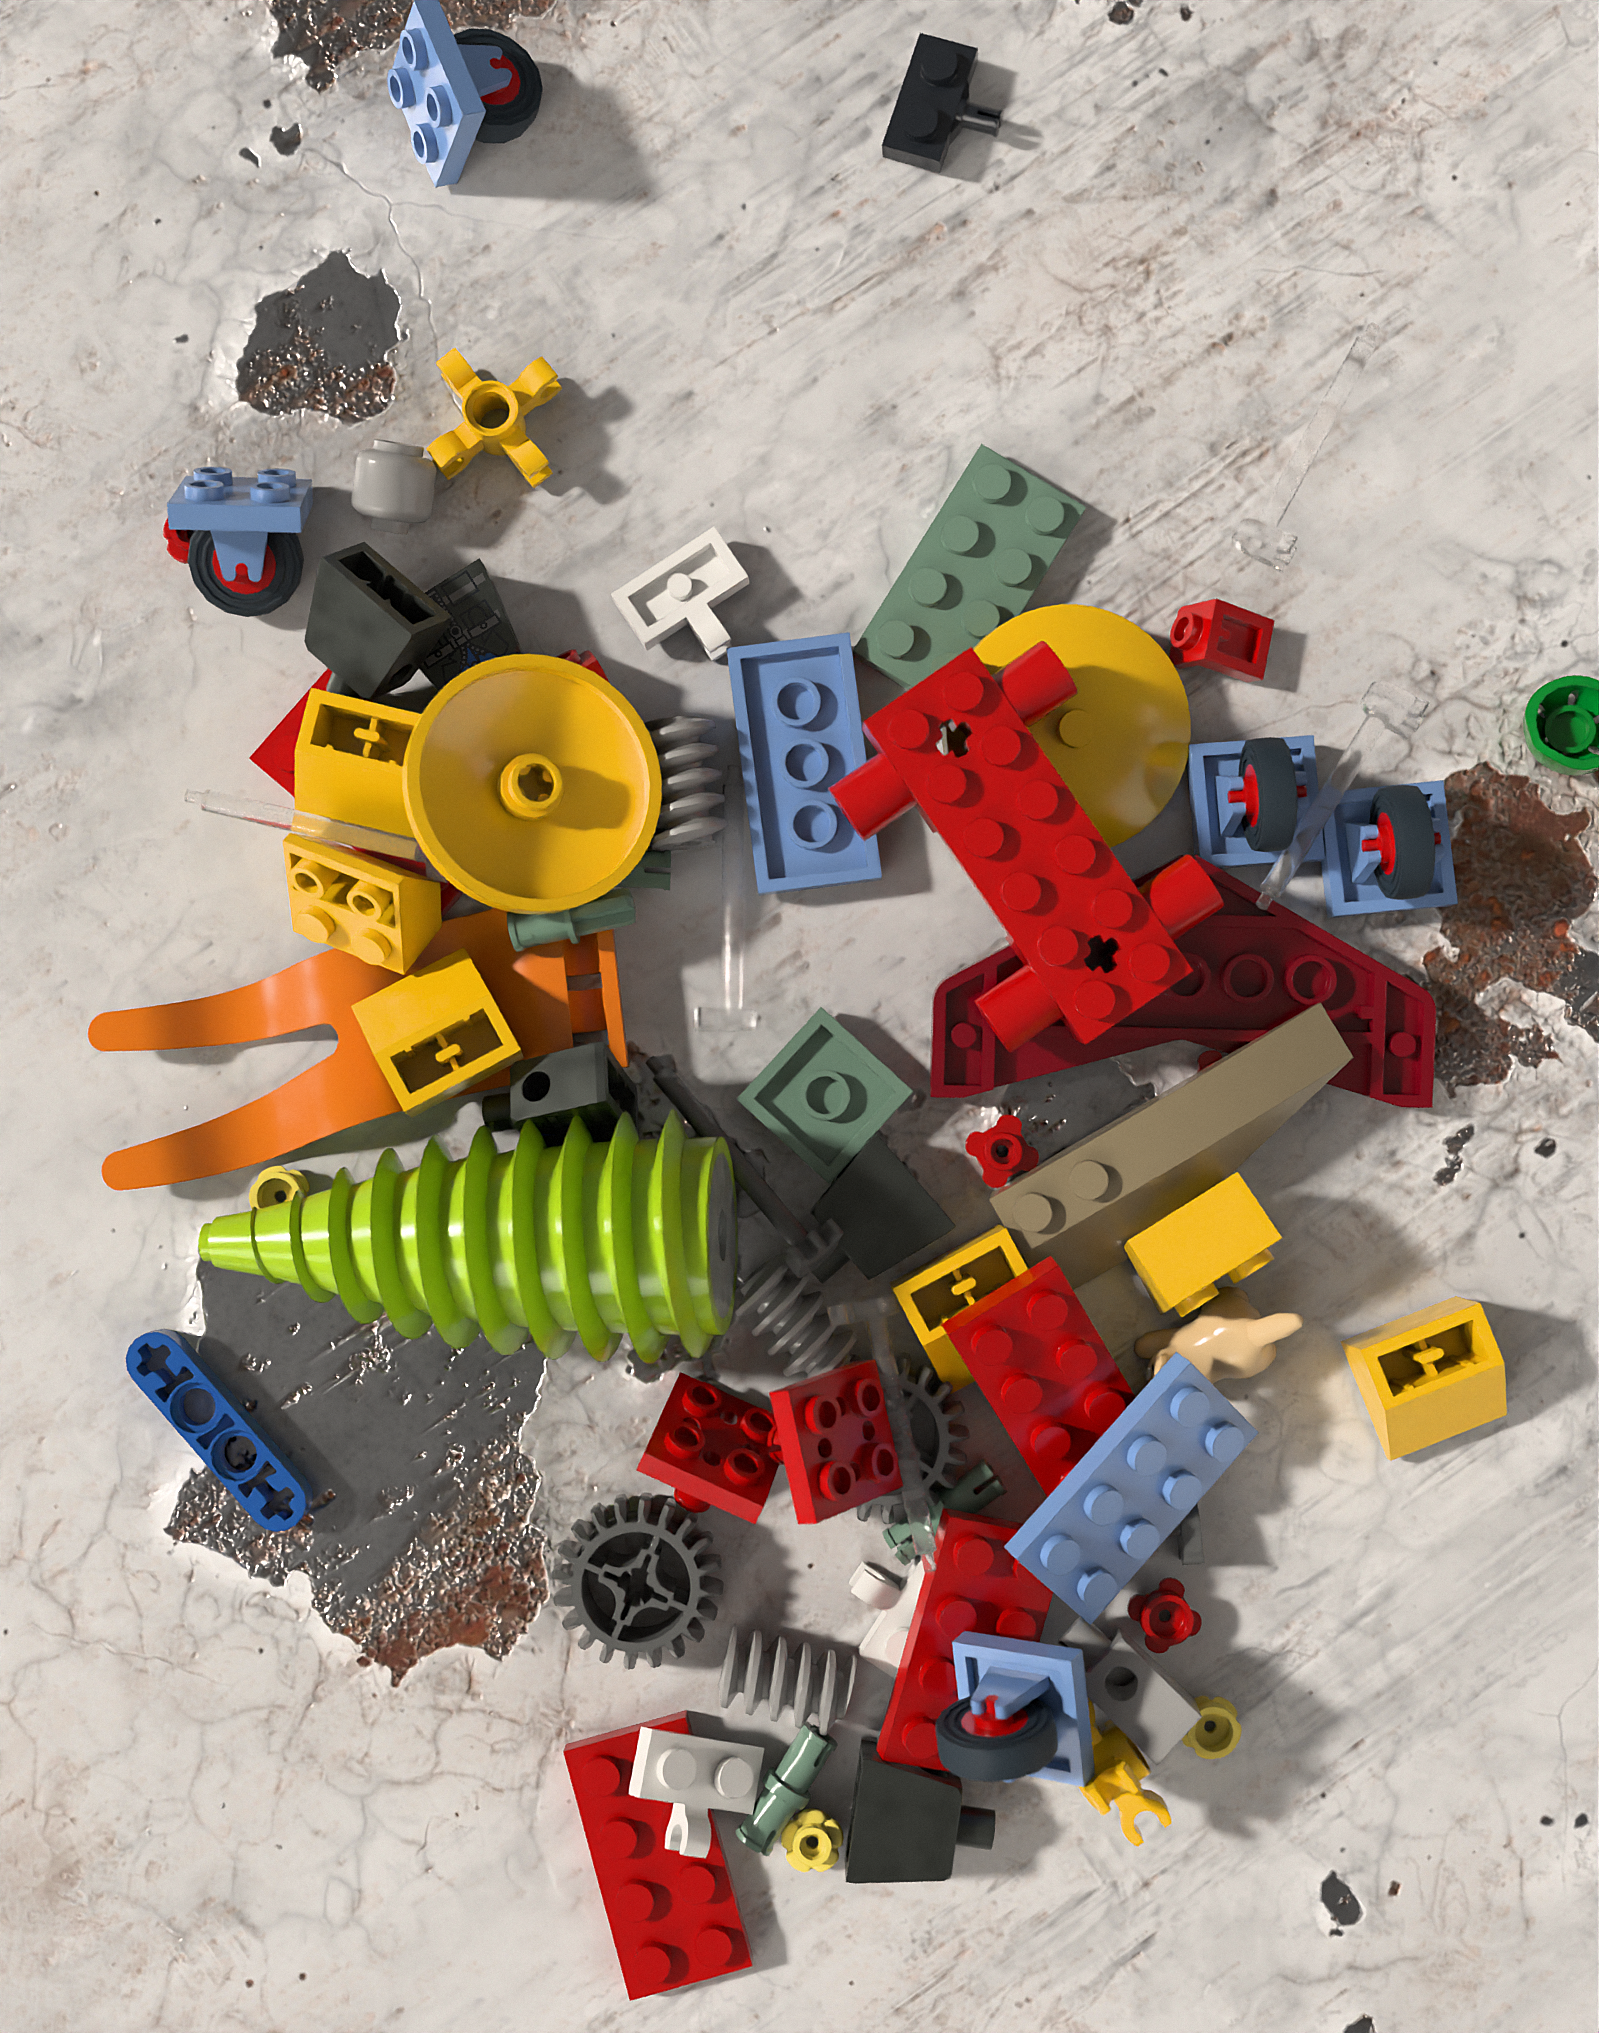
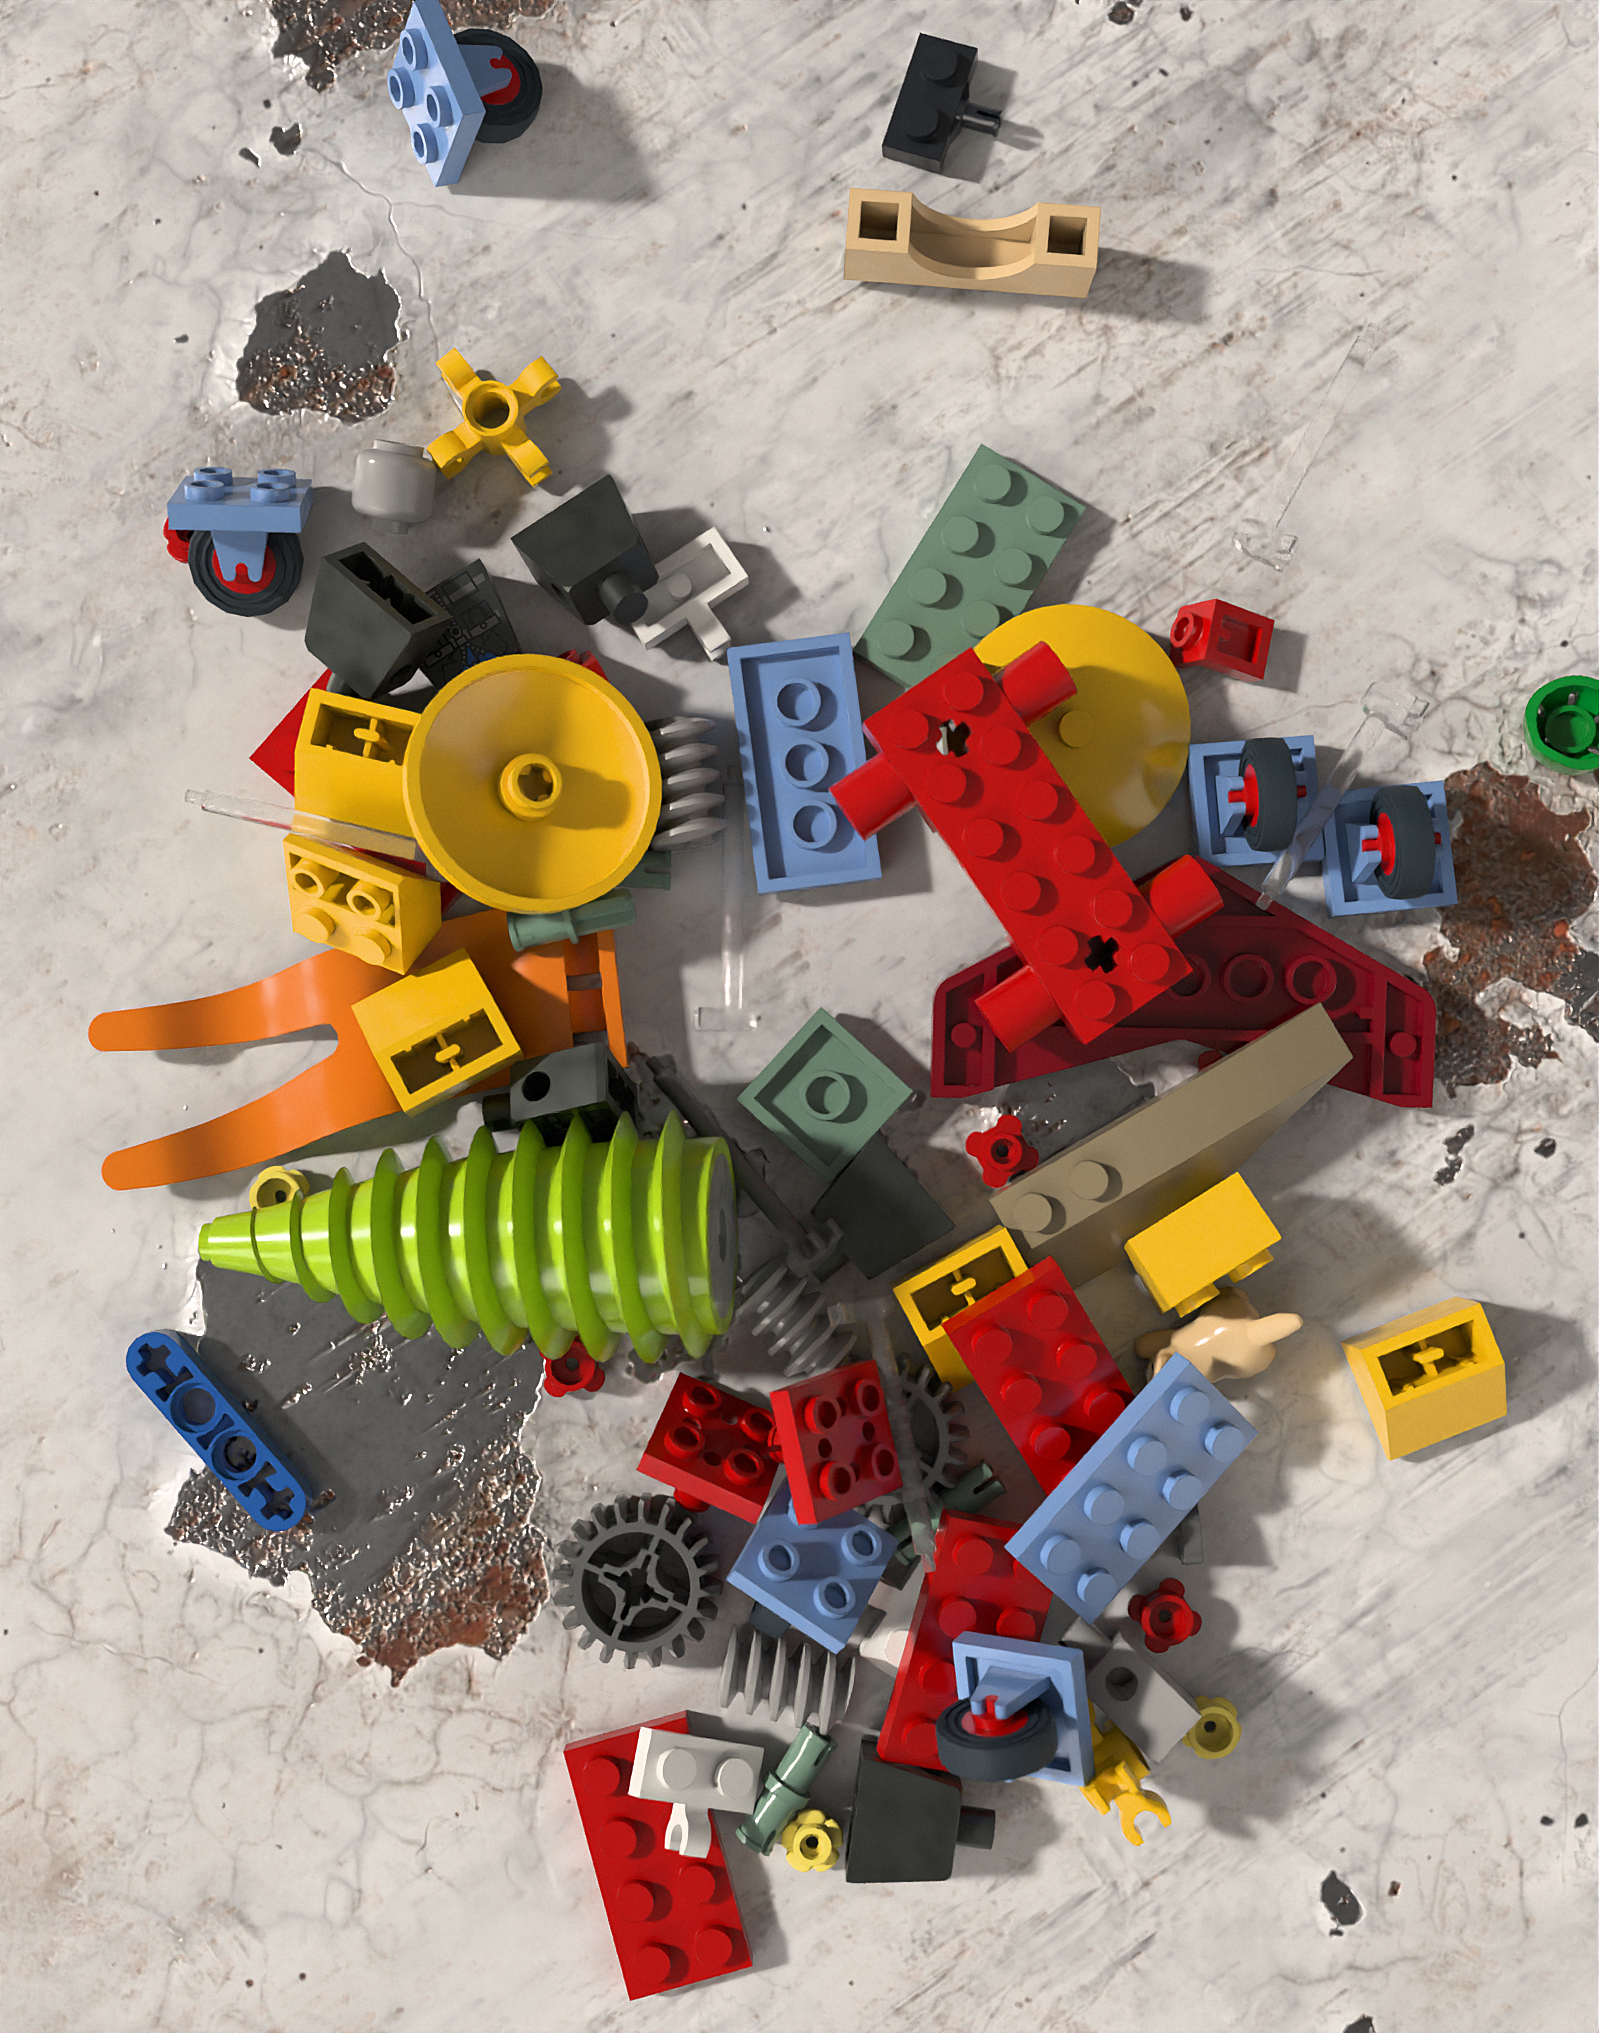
(562, 1379): none -> red plate
(591, 556): none -> pearl dark grey torso
(811, 1572): none -> medium blue plate
(1034, 252): none -> tan arch

